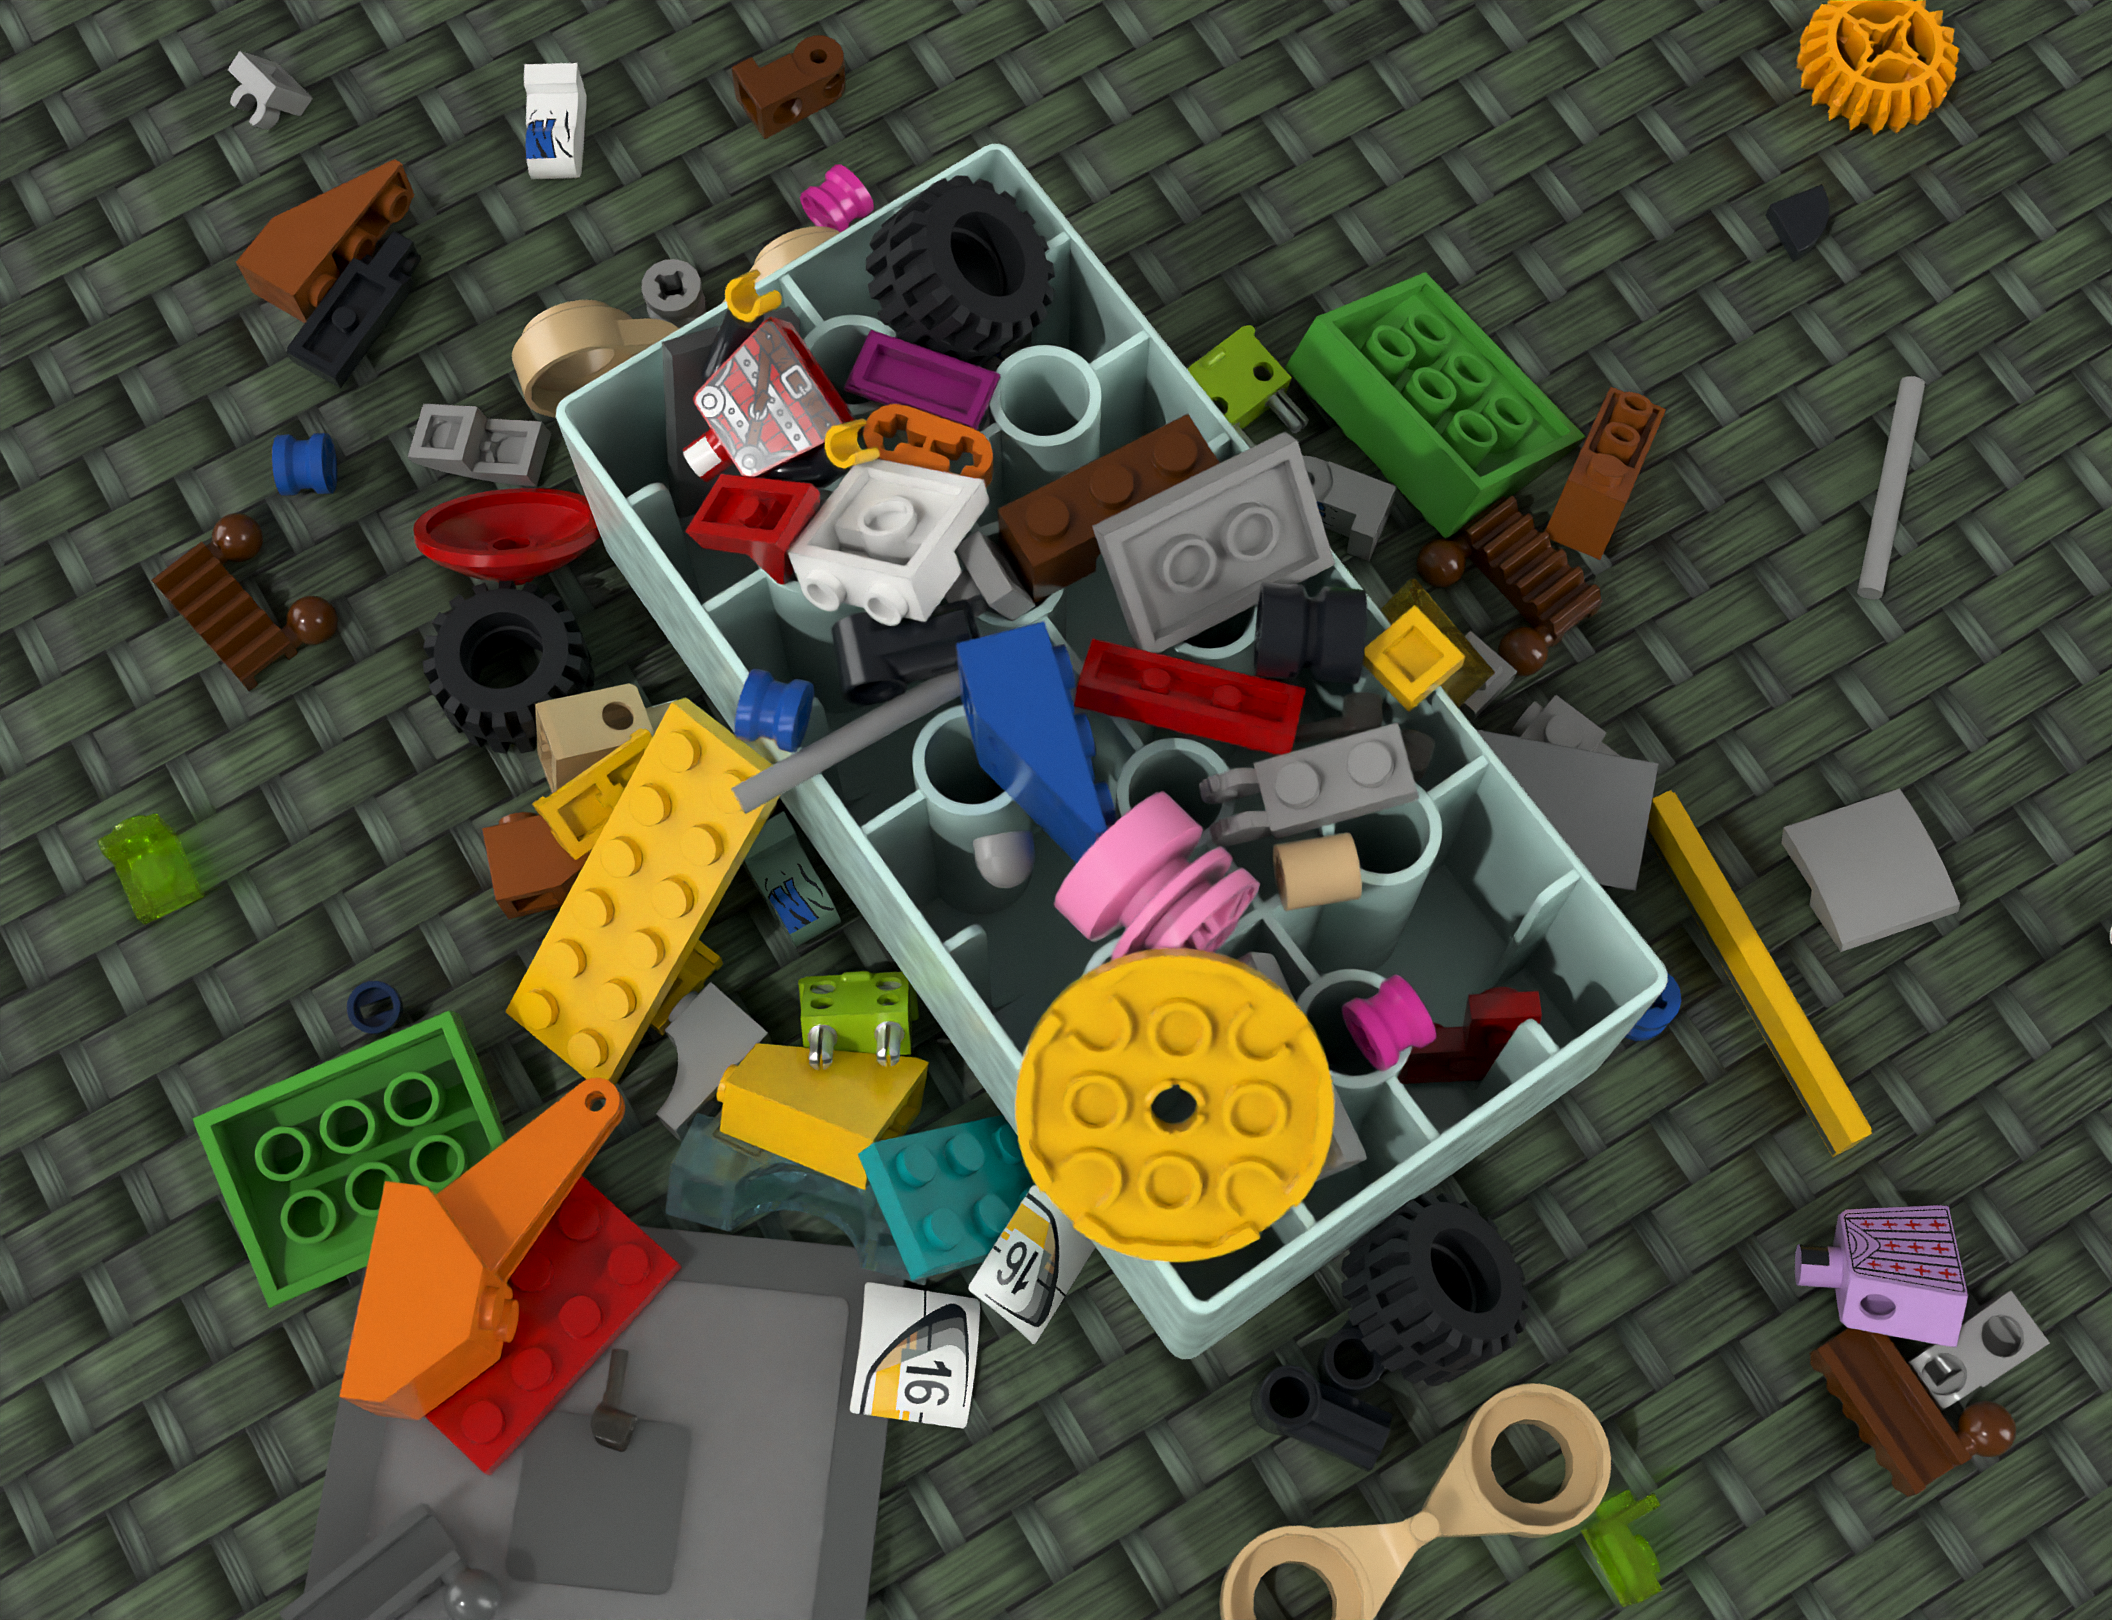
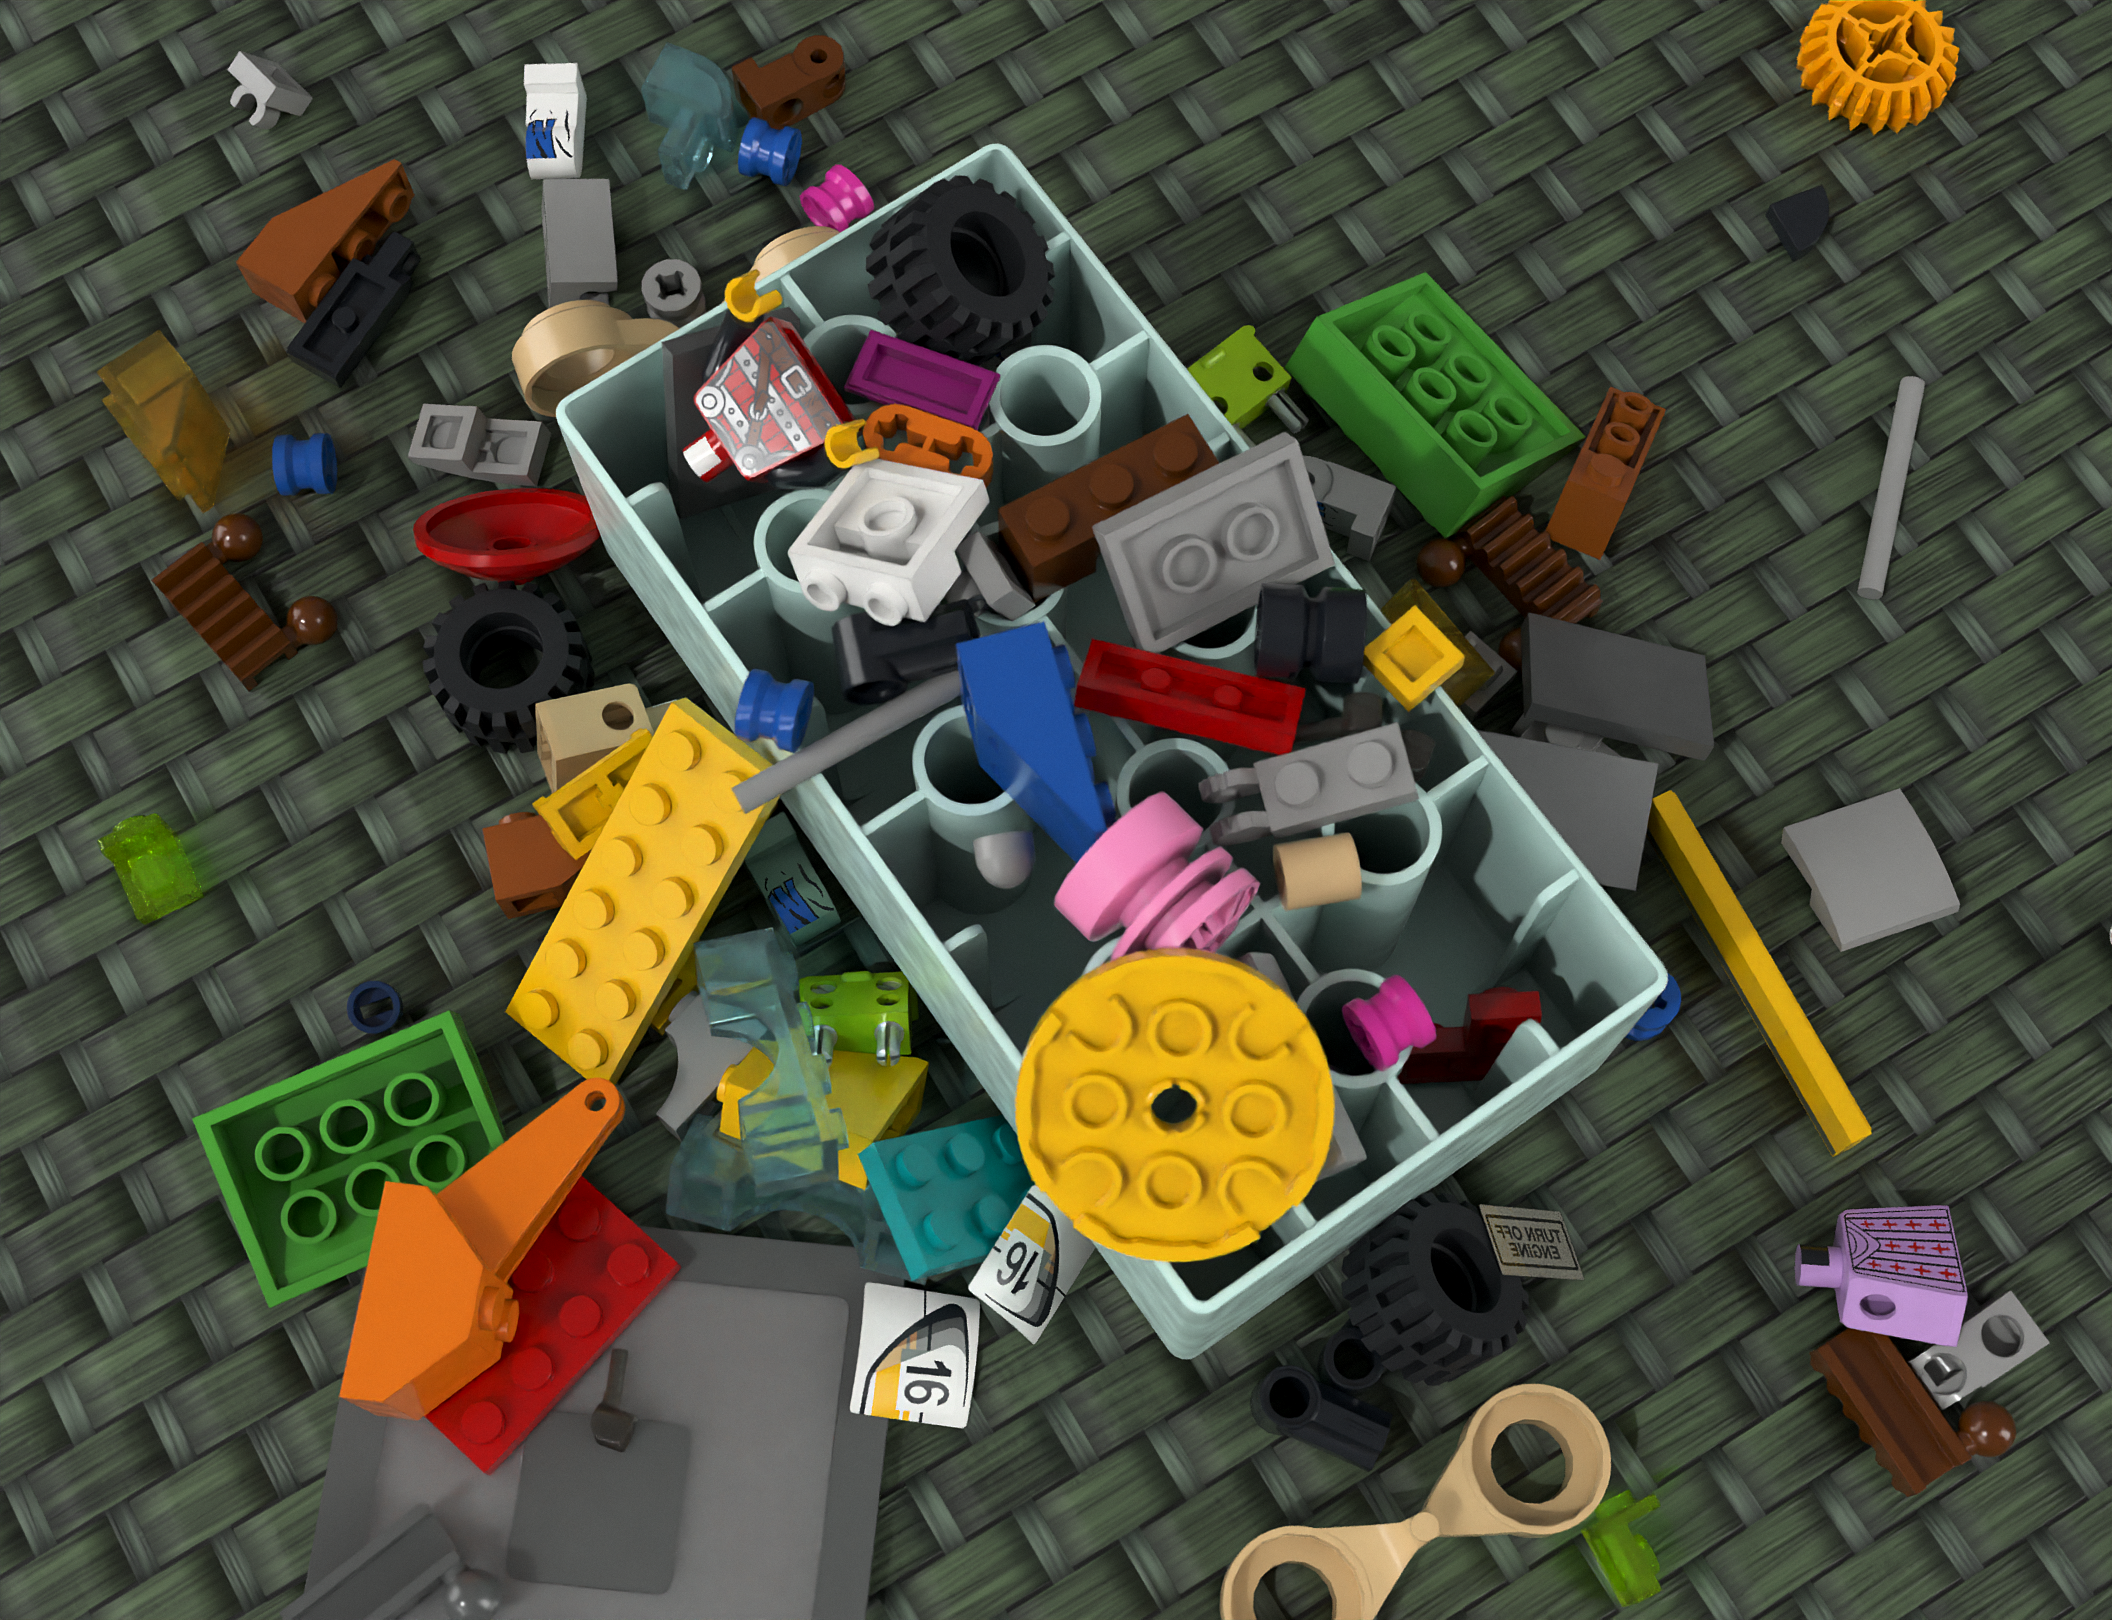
(168, 418): none -> clear yellow slope
(578, 240): none -> light grey hinge
(695, 105): none -> clear light blue brick
(756, 519): red slope -> none
(769, 151): none -> blue wheel
(786, 1121): none -> clear light blue arch
(1531, 1242): none -> clear smoke sticker
(1616, 687): none -> dark grey tile

